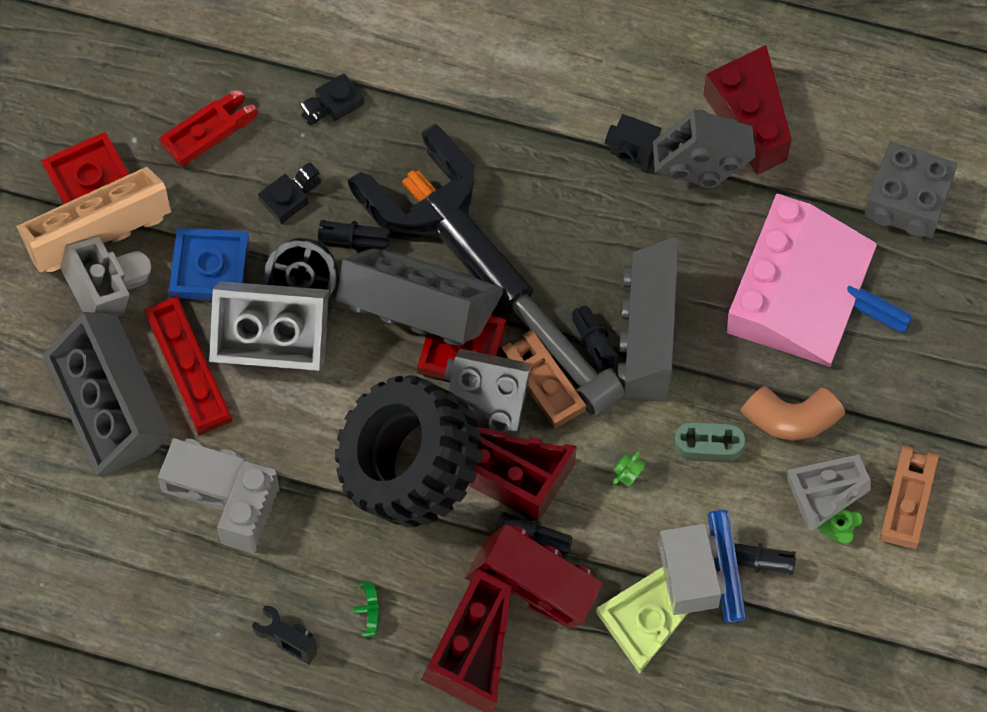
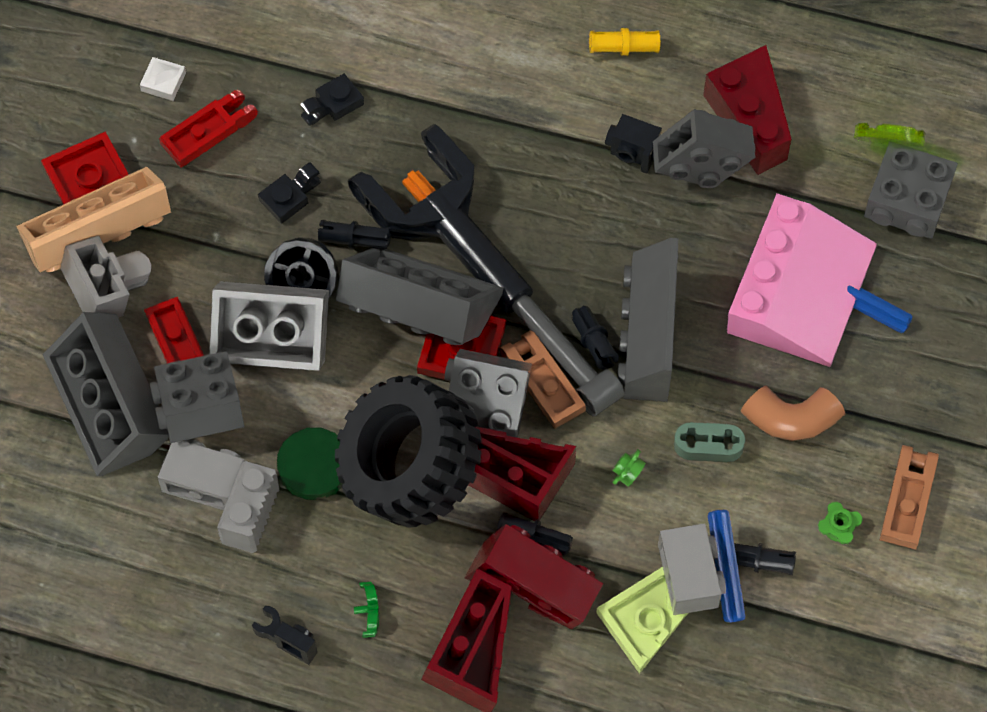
(162, 79): none -> white tile
(197, 397): none -> dark grey brick
(205, 259): blue plate -> none
(309, 464): none -> dark green tile
(624, 41): none -> yellow pin
(828, 487): light grey wing -> none
(886, 132): none -> clear neon green tile

